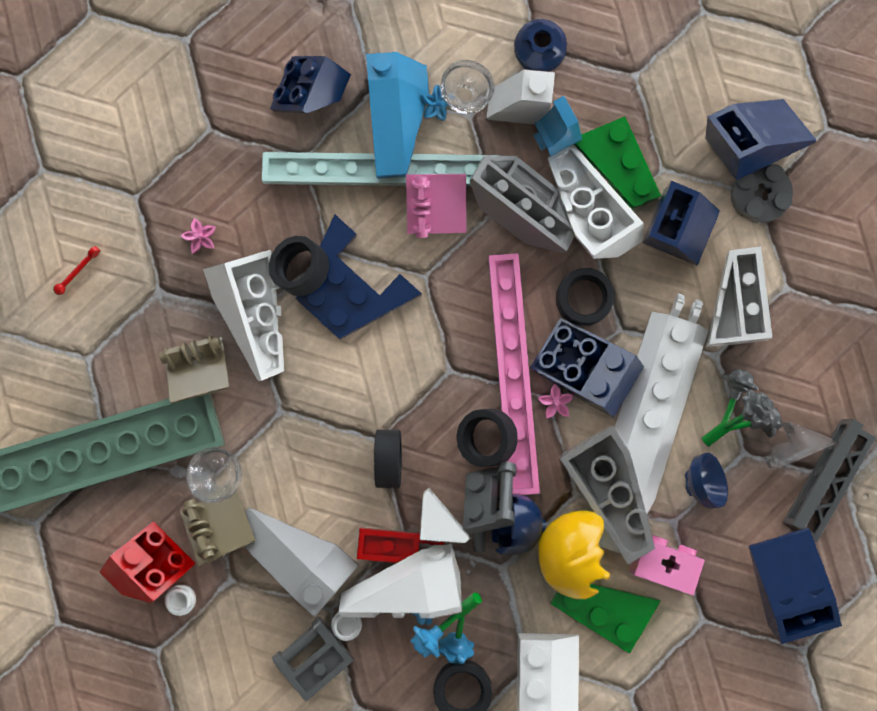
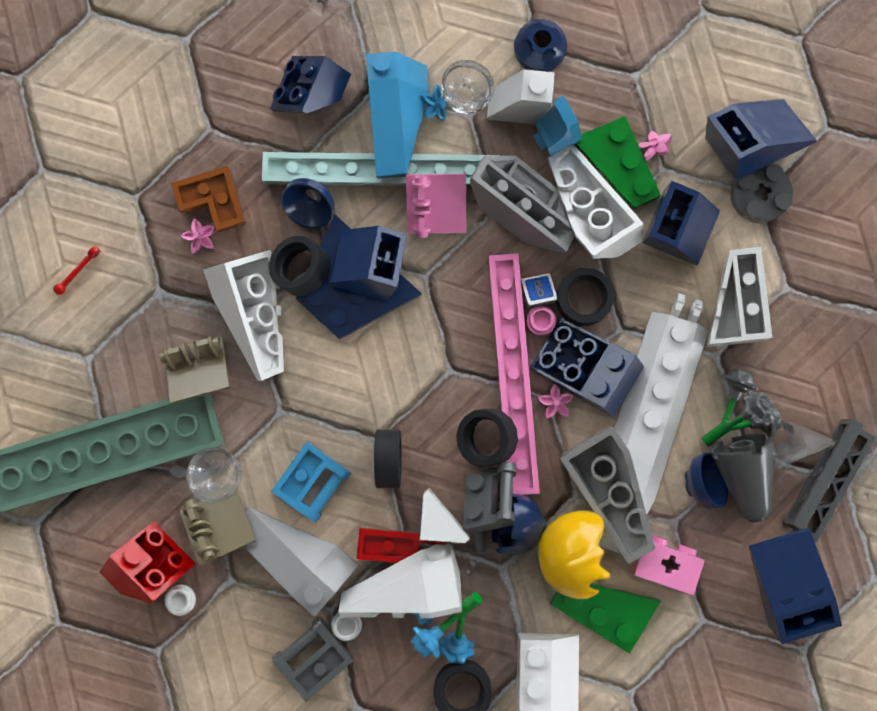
(212, 190): none -> dark orange plate
(302, 208): none -> dark blue piece
(302, 476): none -> dark azure plate
(369, 261): none -> dark blue slope
(538, 290): none -> slope
(541, 320): none -> bright pink plate
(656, 145): none -> bright pink plant
(748, 473): none -> dark grey cone

